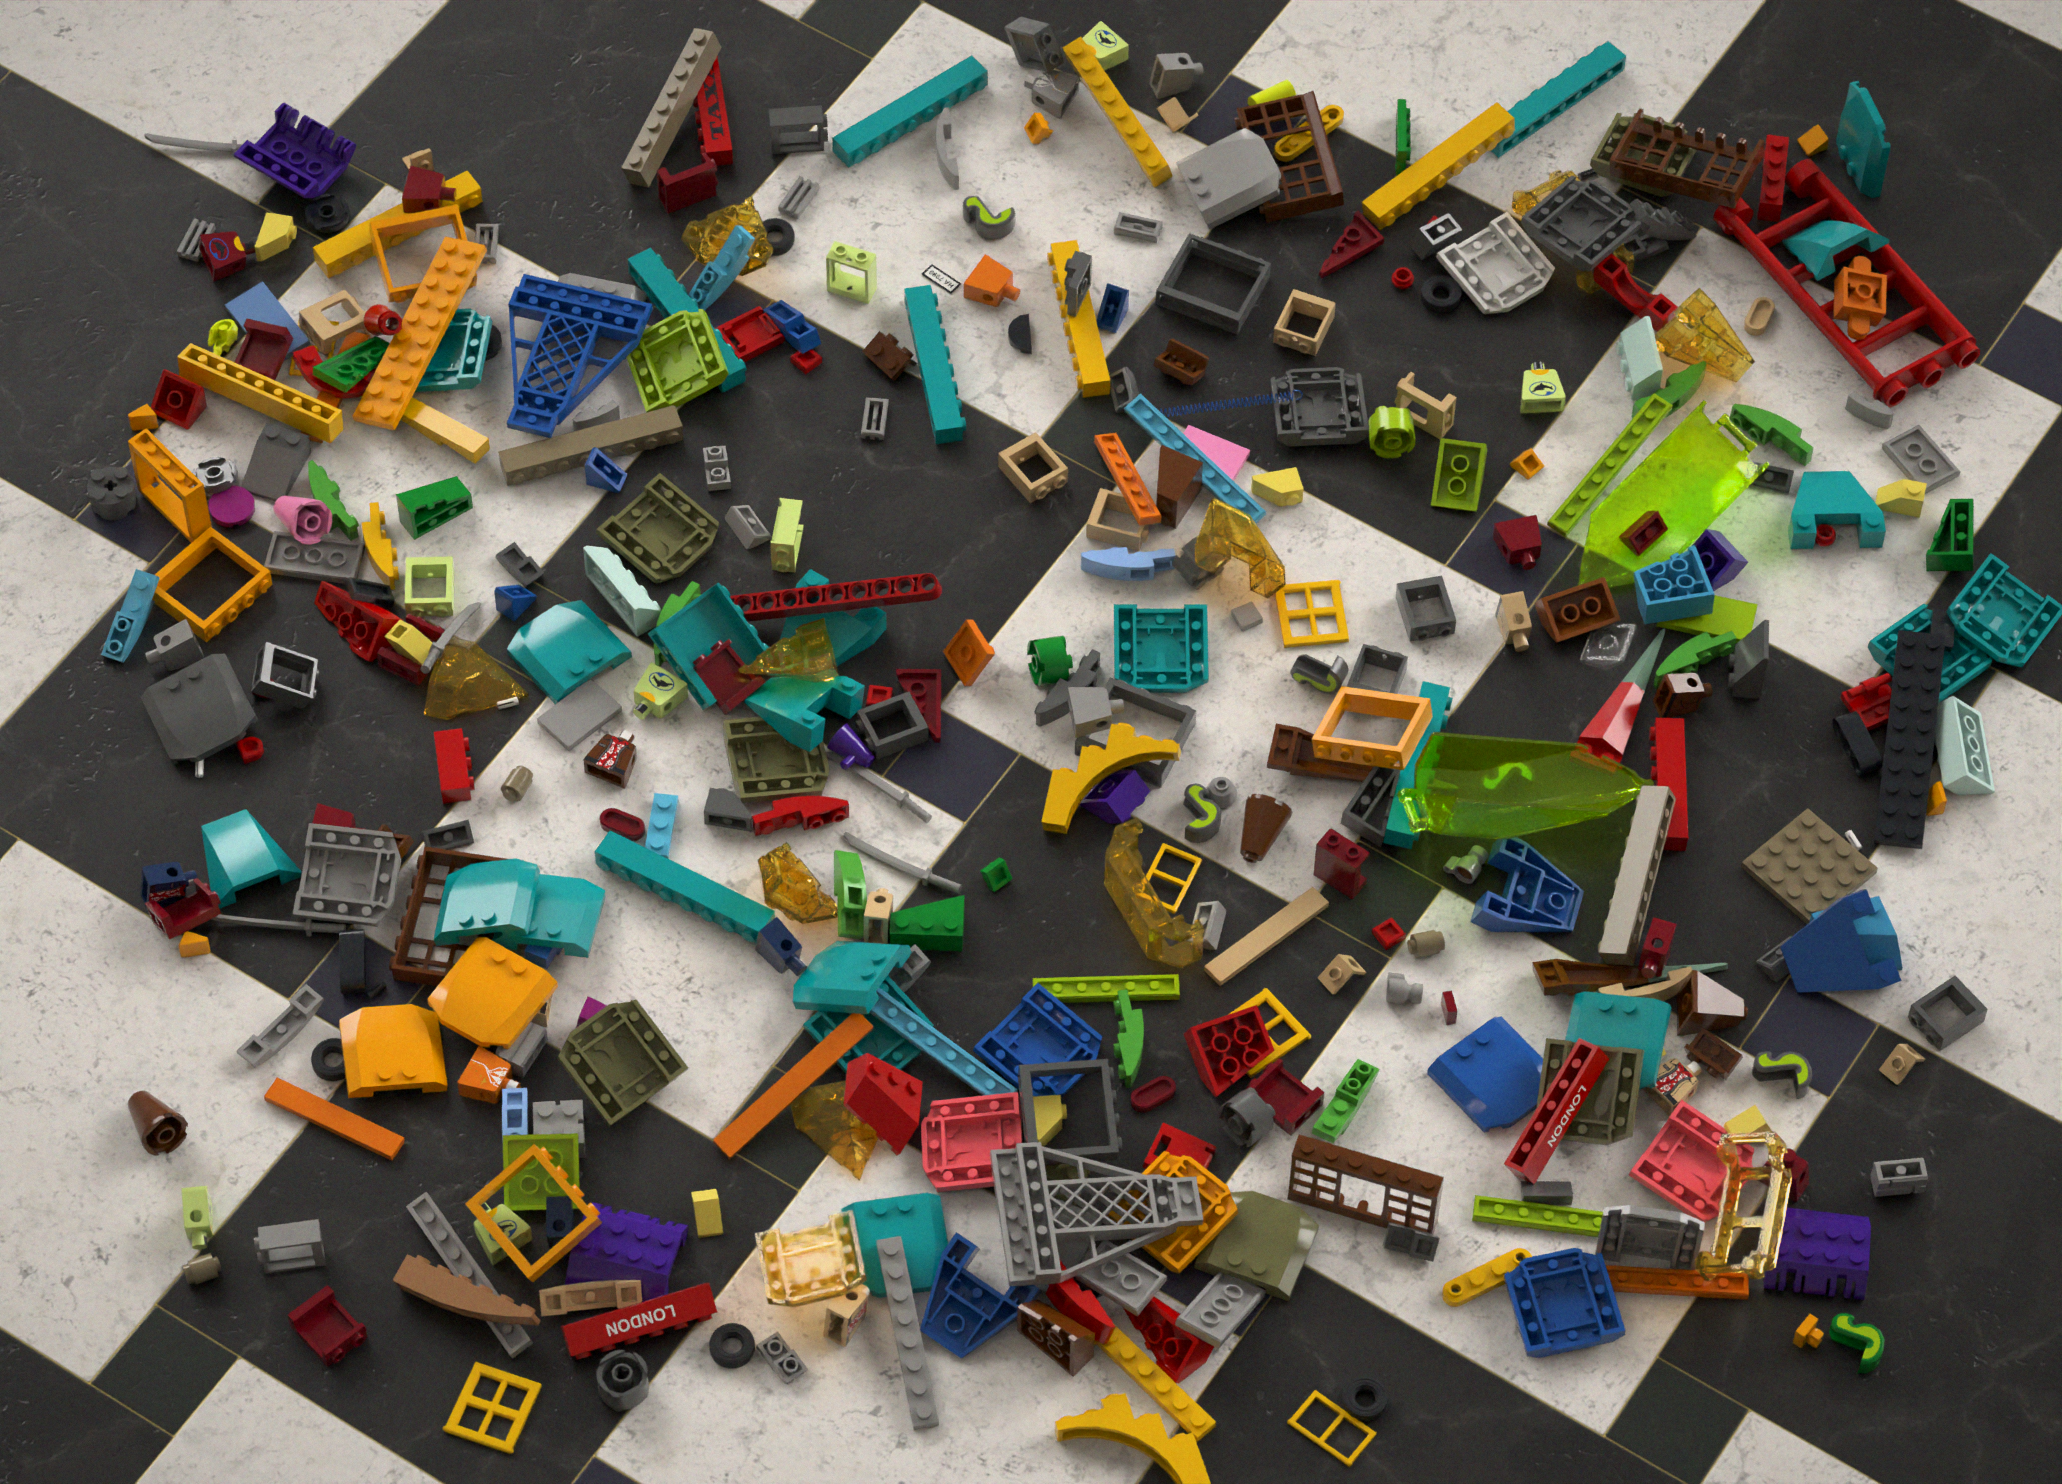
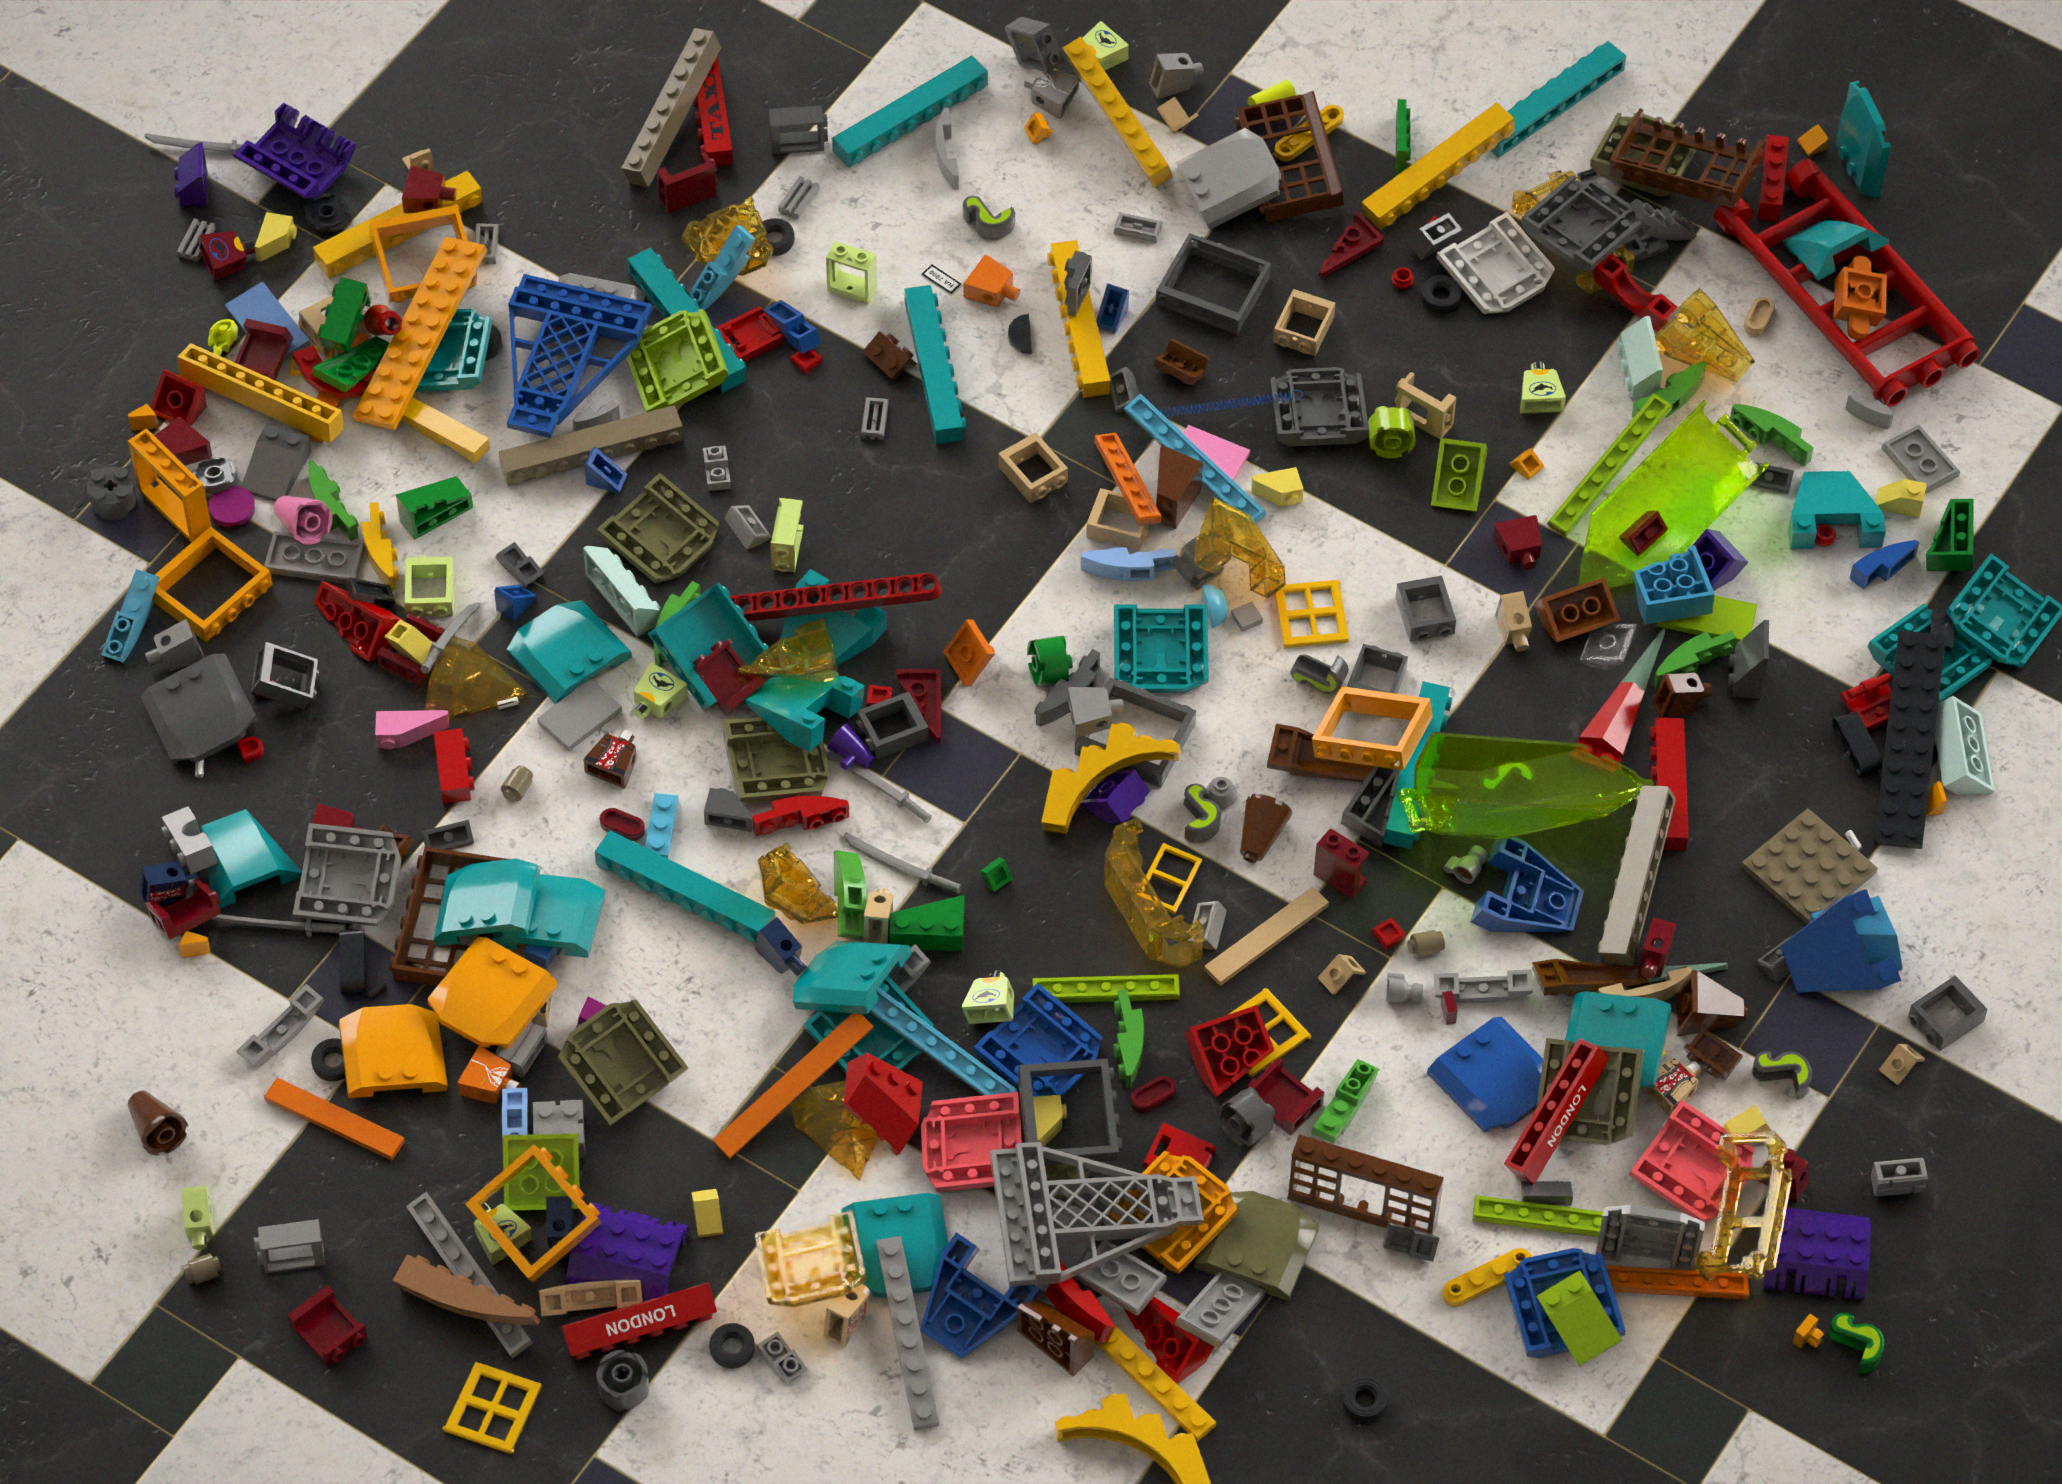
(184, 442): none -> dark red slope
(185, 839): none -> light grey arch
(192, 177): none -> dark purple slope
(344, 314): none -> green wedge
(402, 728): none -> bright pink slope
(989, 1000): none -> yellowish green torso
(1216, 604): none -> medium azure brick
(1342, 1415): yellow window -> none
(1485, 989): none -> light grey slope
(1579, 1318): none -> lime slope
(1883, 563): none -> blue slope

